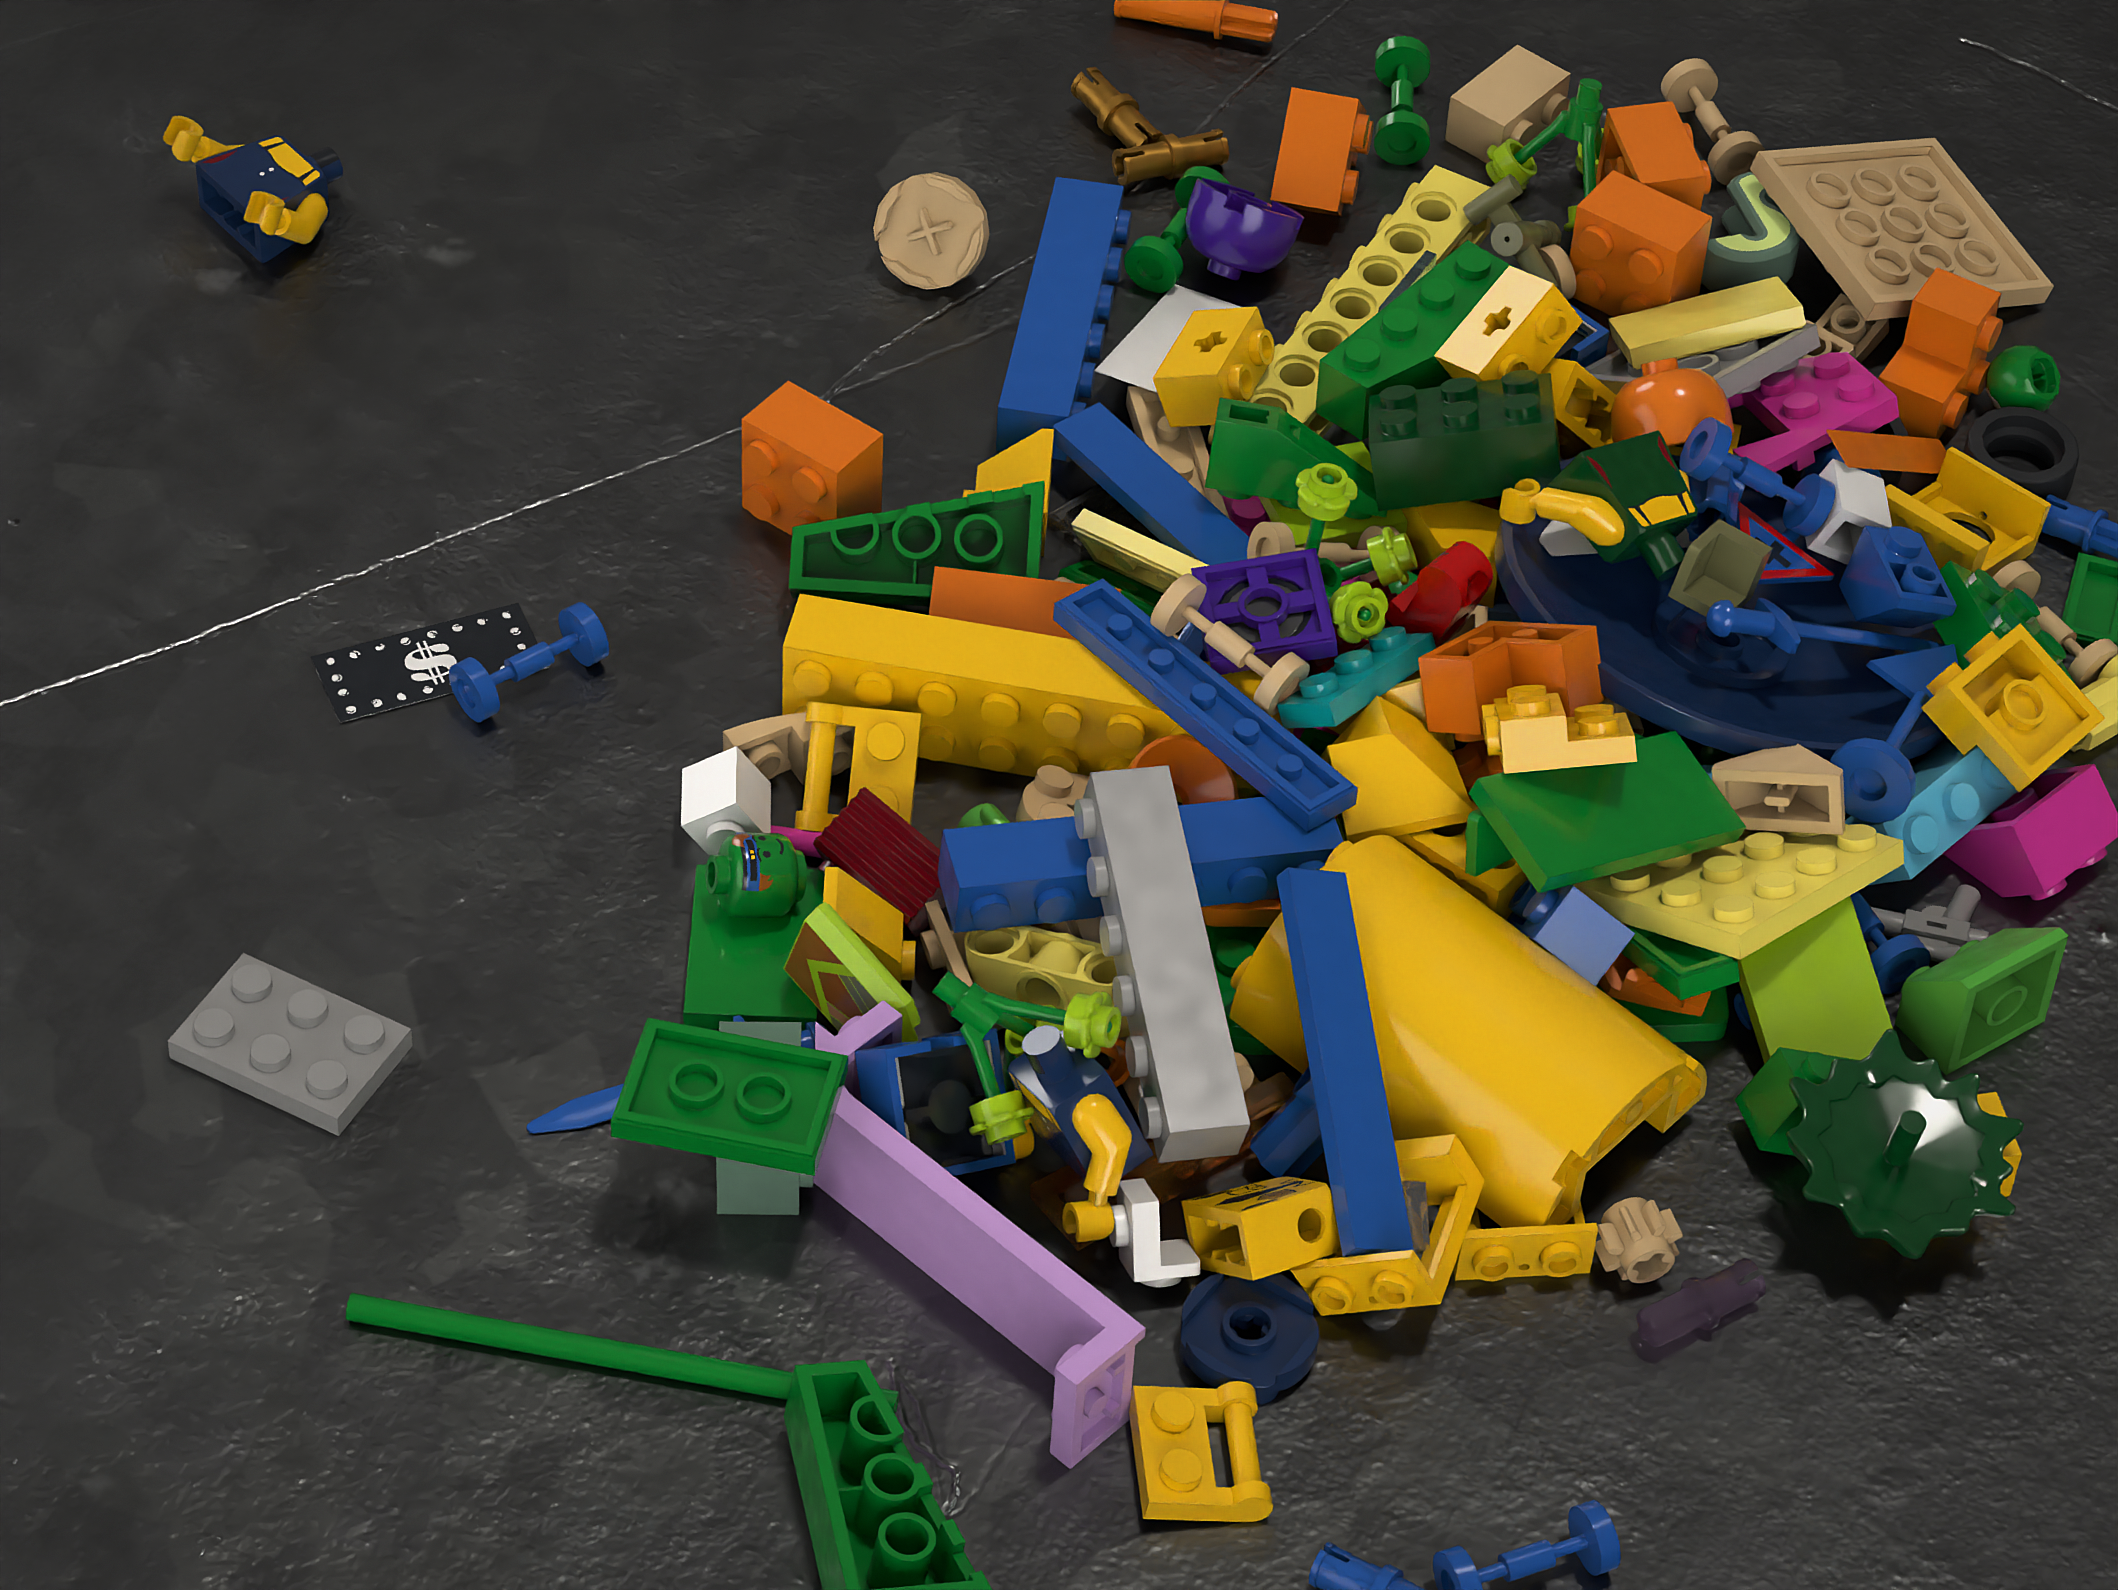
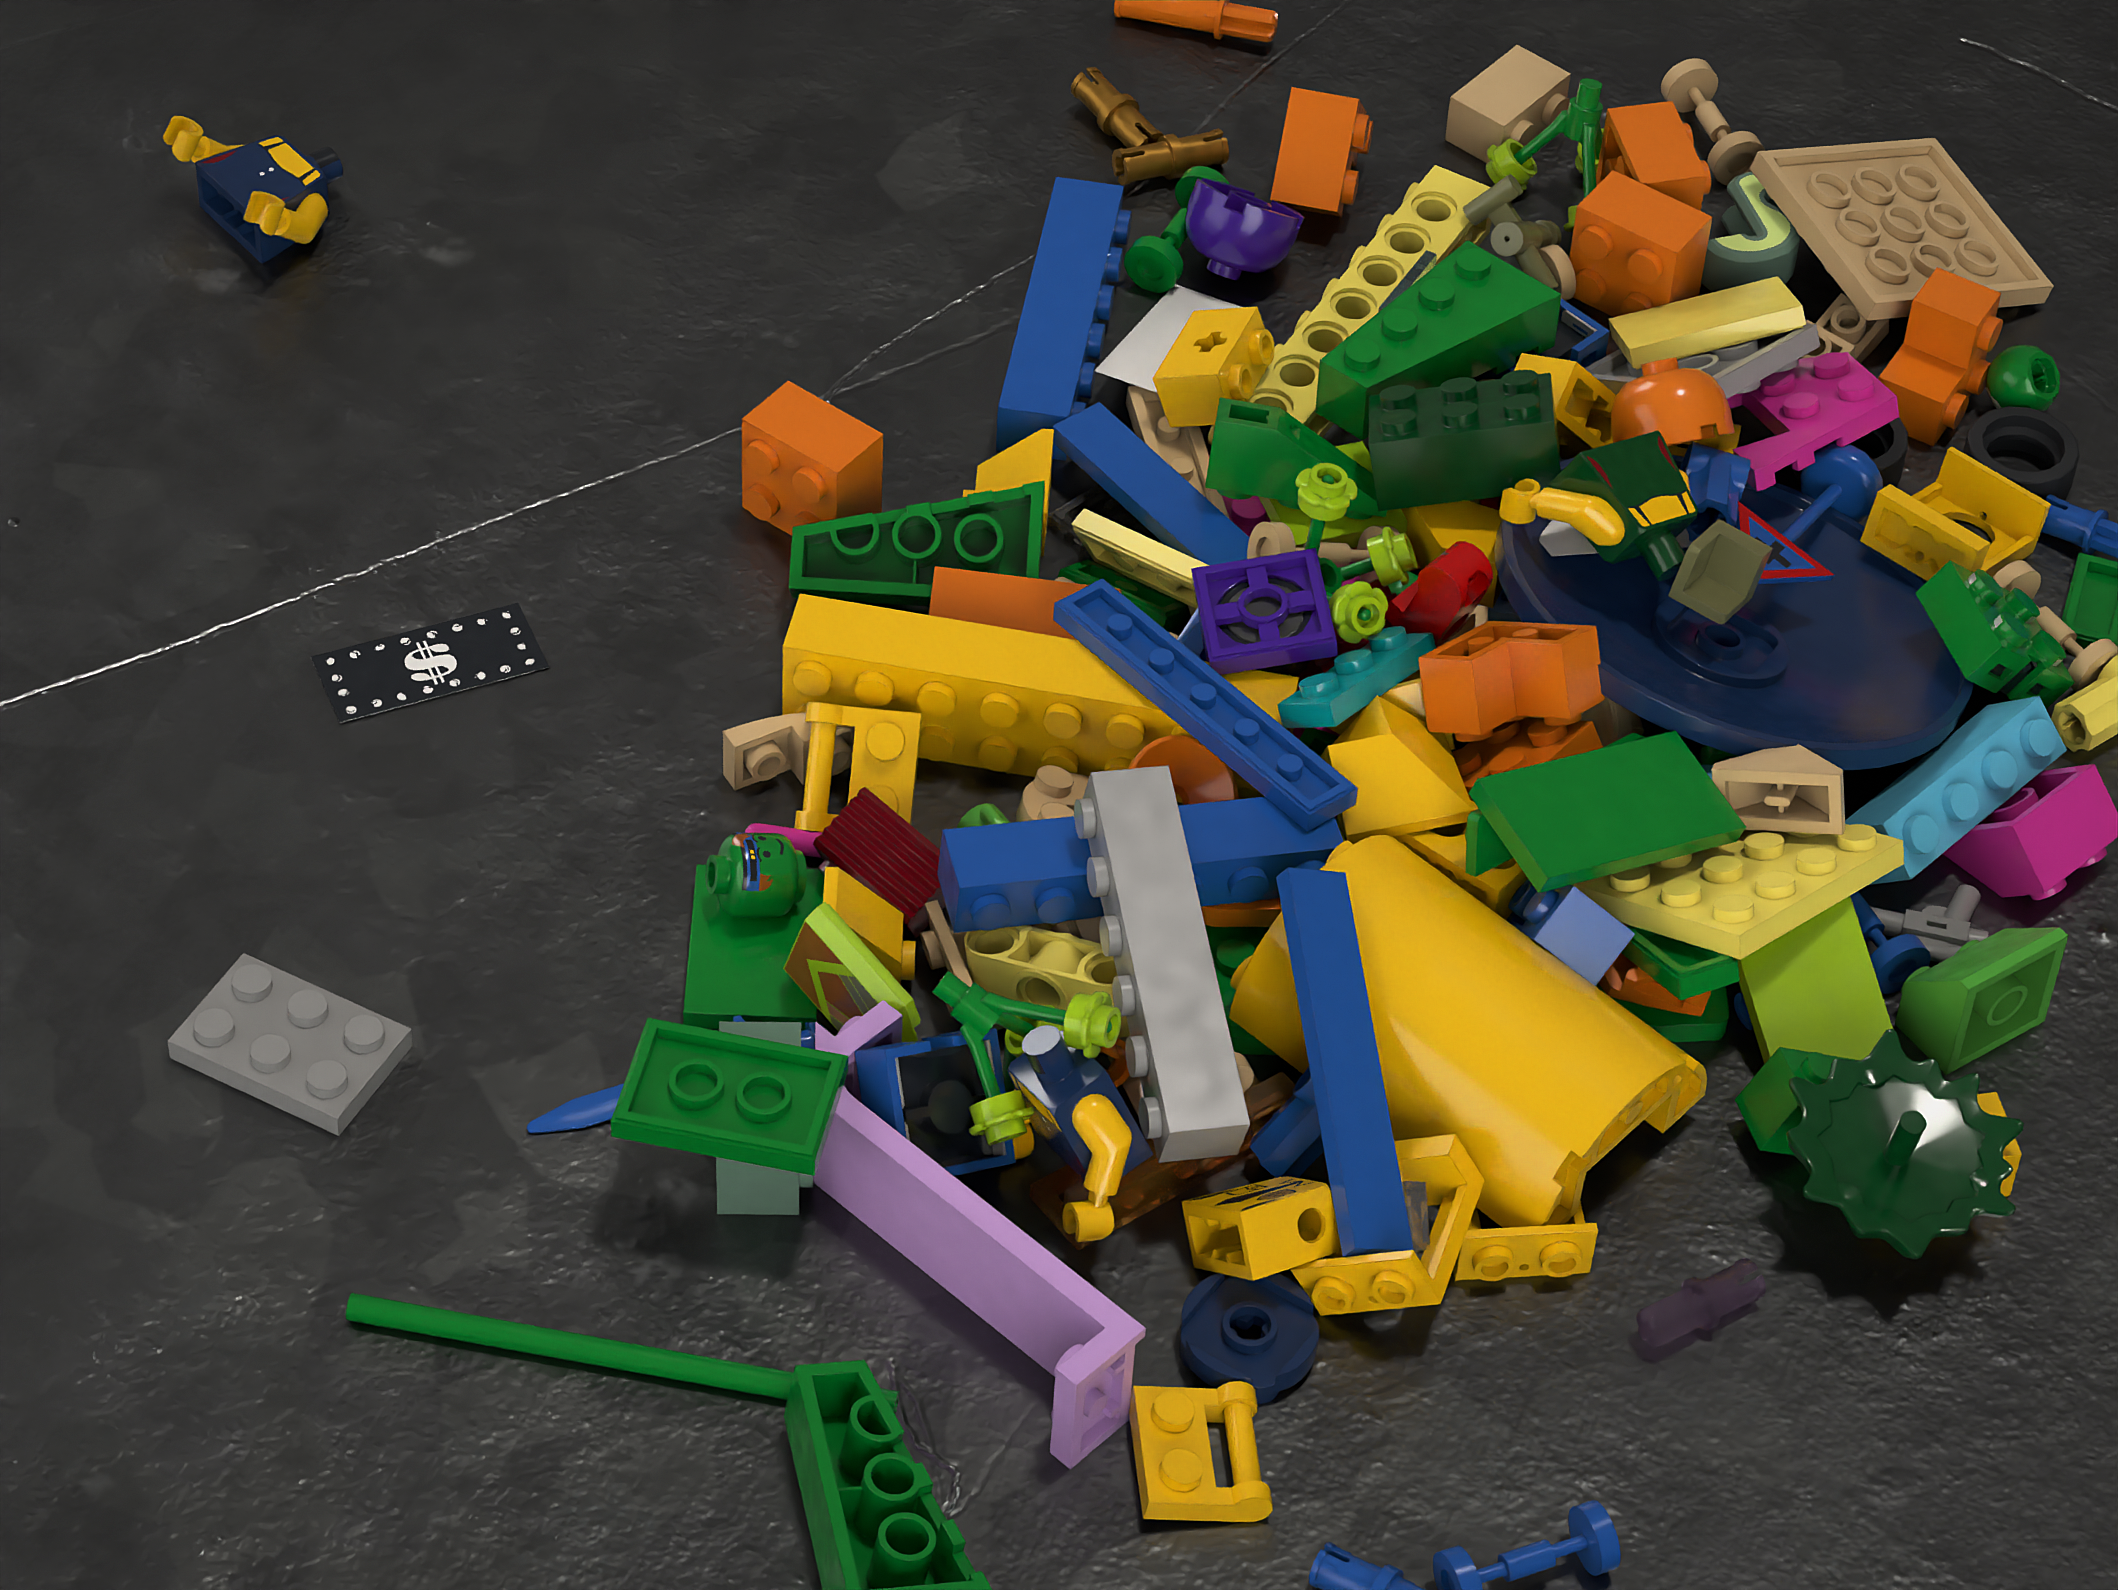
(581, 635): blue wheel -> none
(724, 798): white brick -> none
(931, 230): tan tile -> none
(1139, 1243): white bracket -> none
(1180, 606): tan wheel -> none
(1402, 66): green wheel -> none
(1510, 329): yellow brick -> none
(1534, 734): yellow plate -> none
(1638, 1240): tan gear -> none
(1772, 622): blue sword -> none
(1806, 503): blue wheel -> none
(1857, 503): white brick -> none
(1875, 772): blue piece -> none
(1888, 451): orange sticker -> none
(1895, 580): blue slope -> none
(2011, 706): yellow plate -> none

